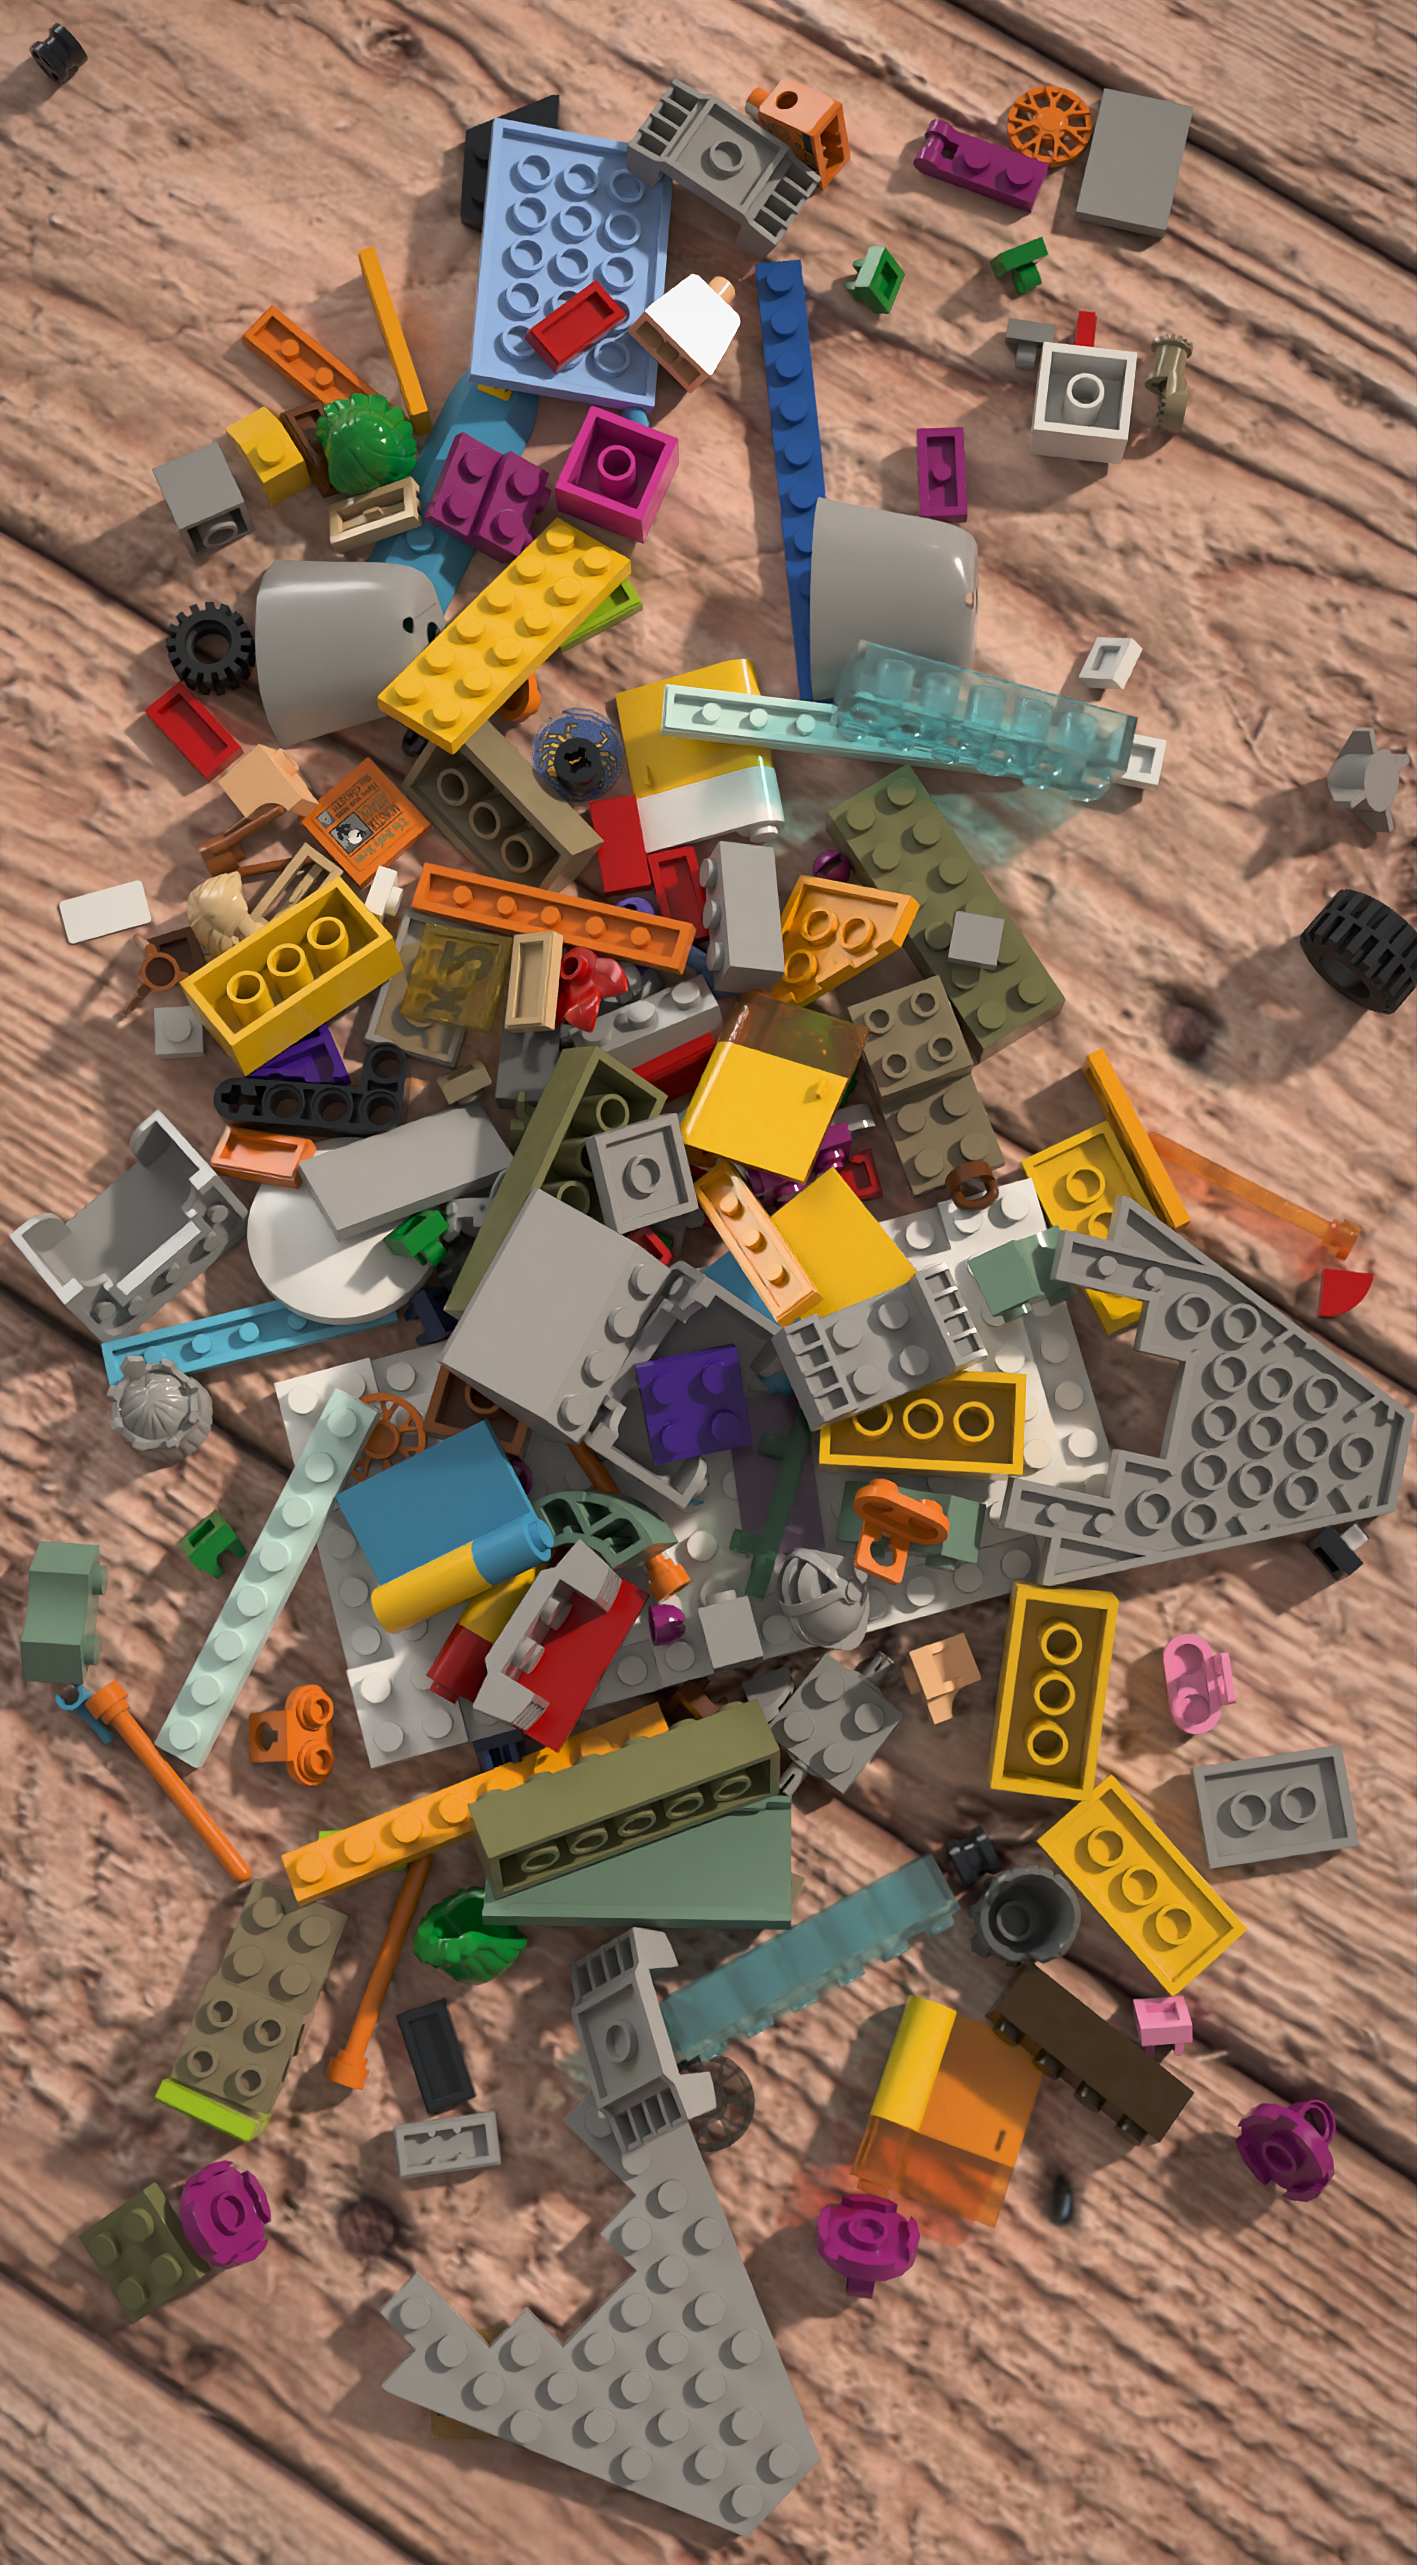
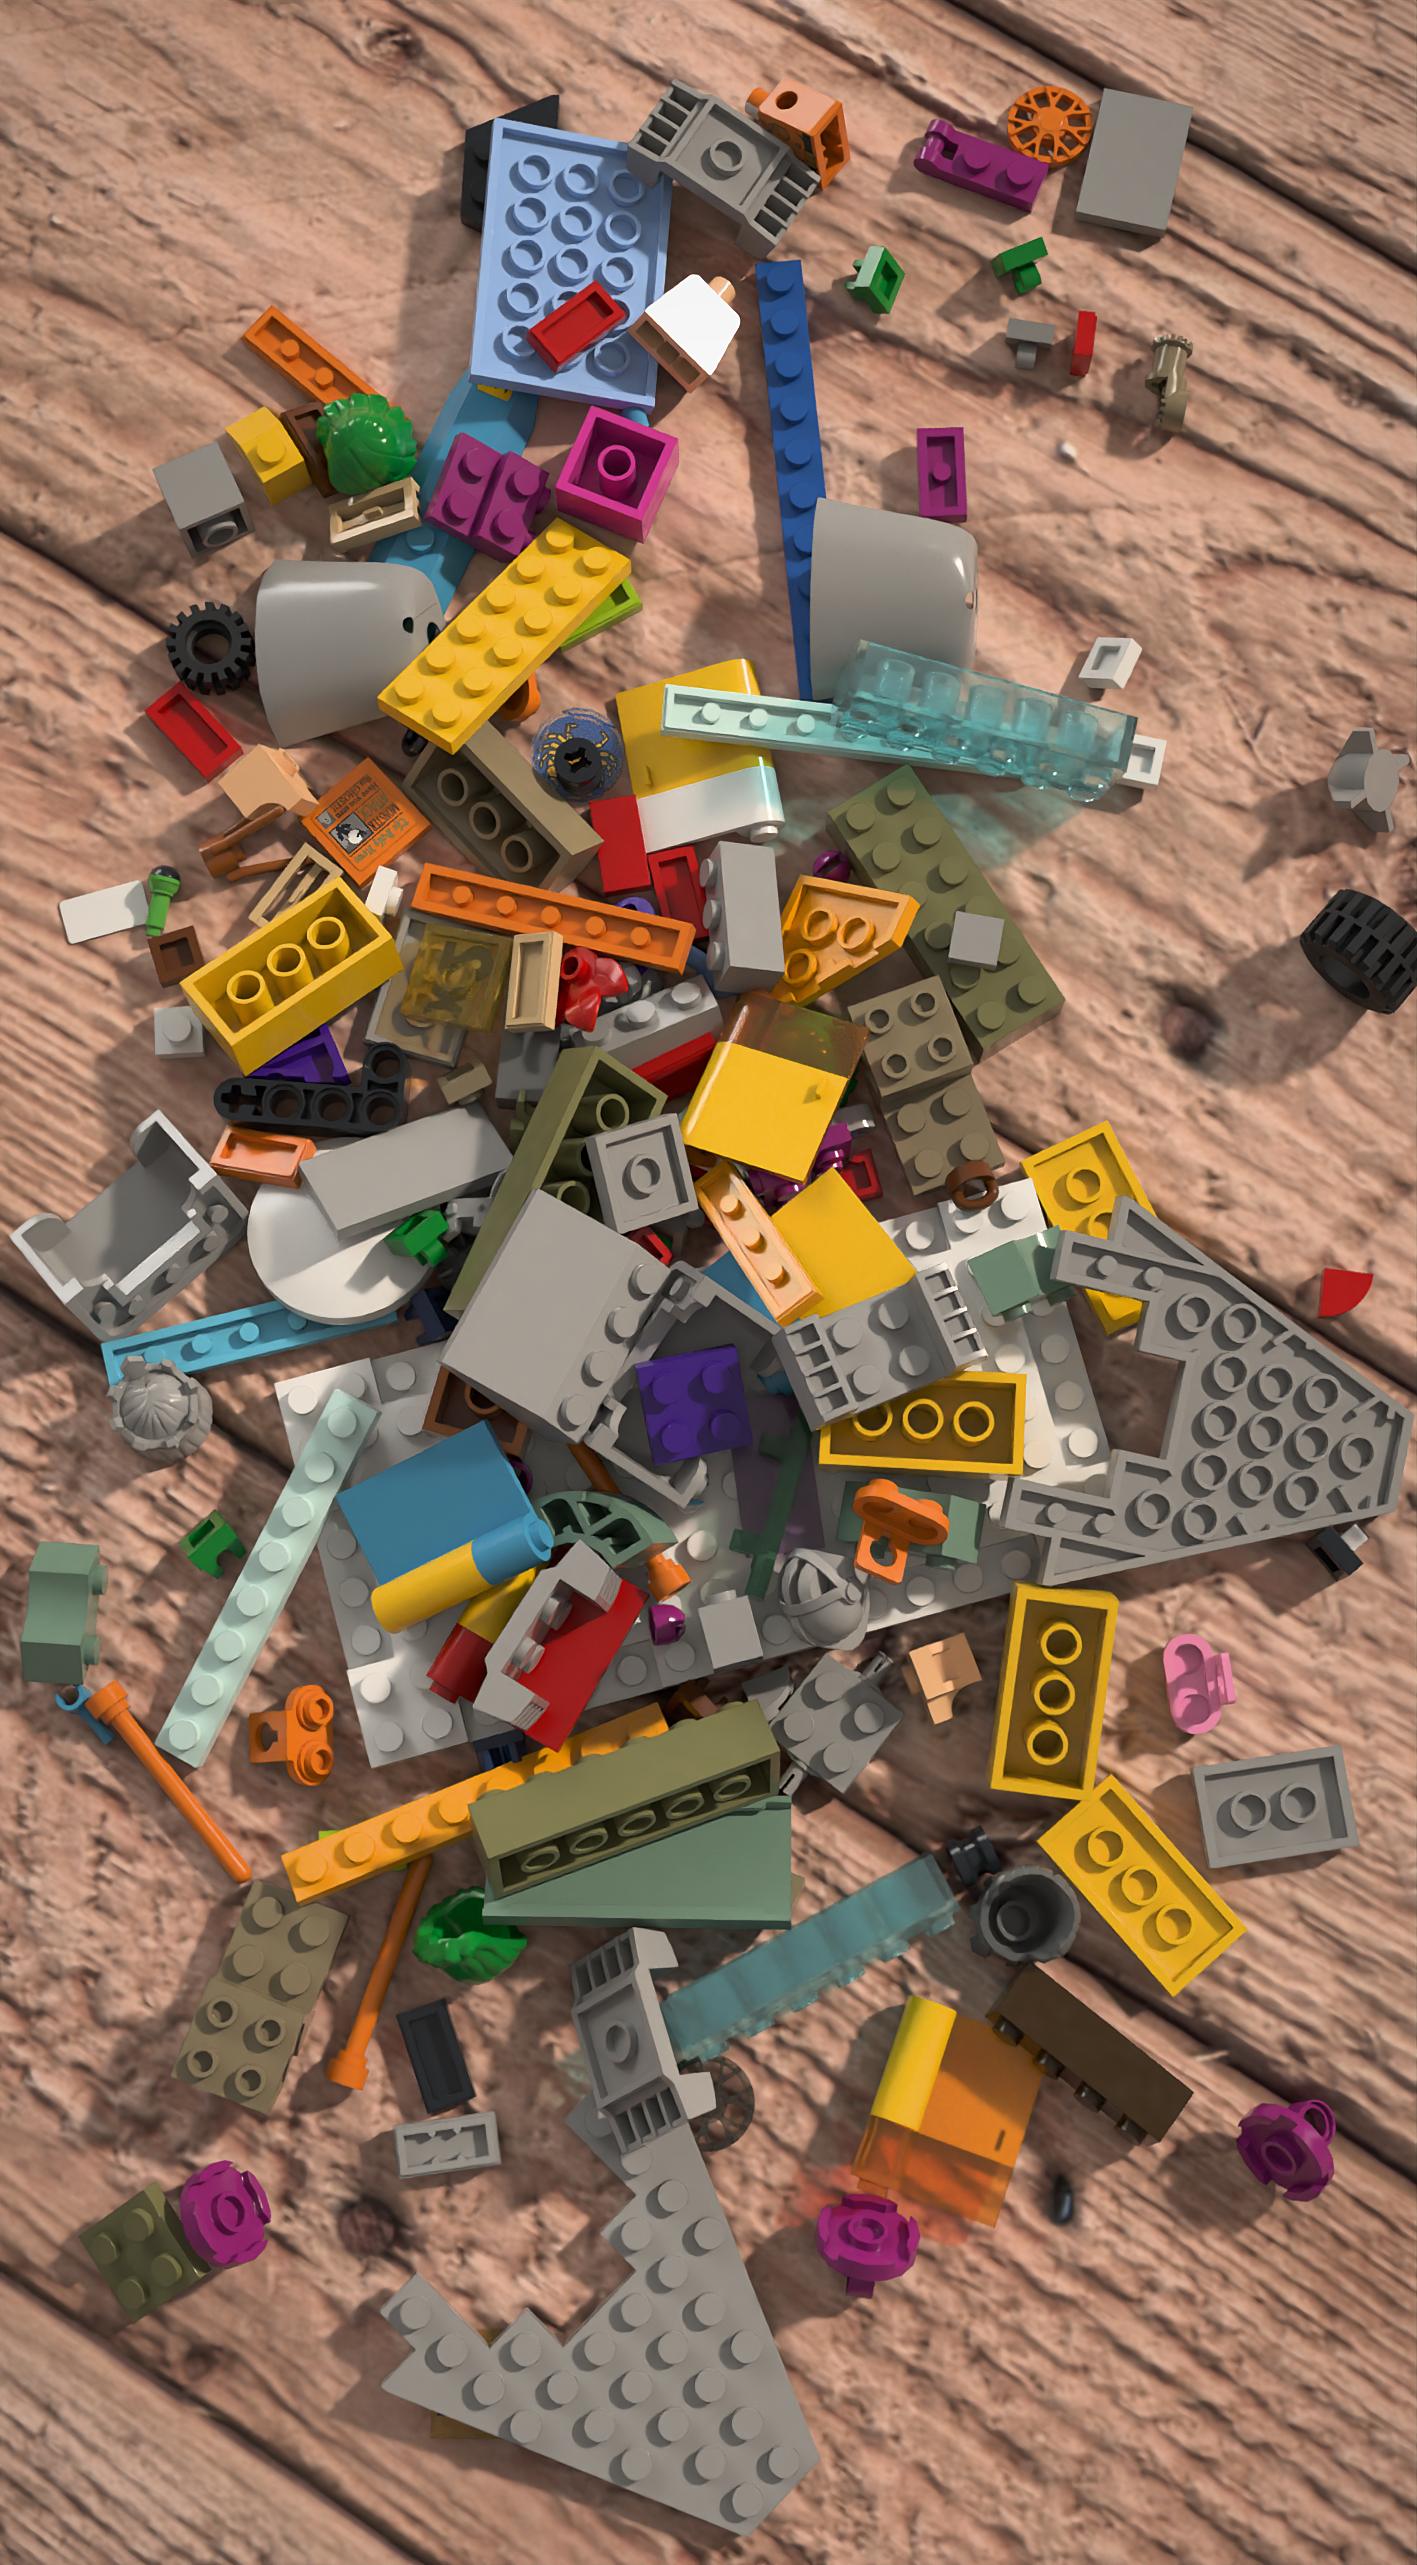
(58, 53): black wheel -> none
(156, 973): dark orange plant -> none
(163, 884): none -> bright green piece
(213, 2110): lime tile -> none
(220, 914): tan hair -> none
(387, 1437): orange wheel -> none
(394, 341): light orange tile -> none
(1082, 403): white brick -> none
(1134, 1141): light orange tile -> none
(1162, 2023): bright pink tile -> none
(1335, 1235): clear orange piece -> none

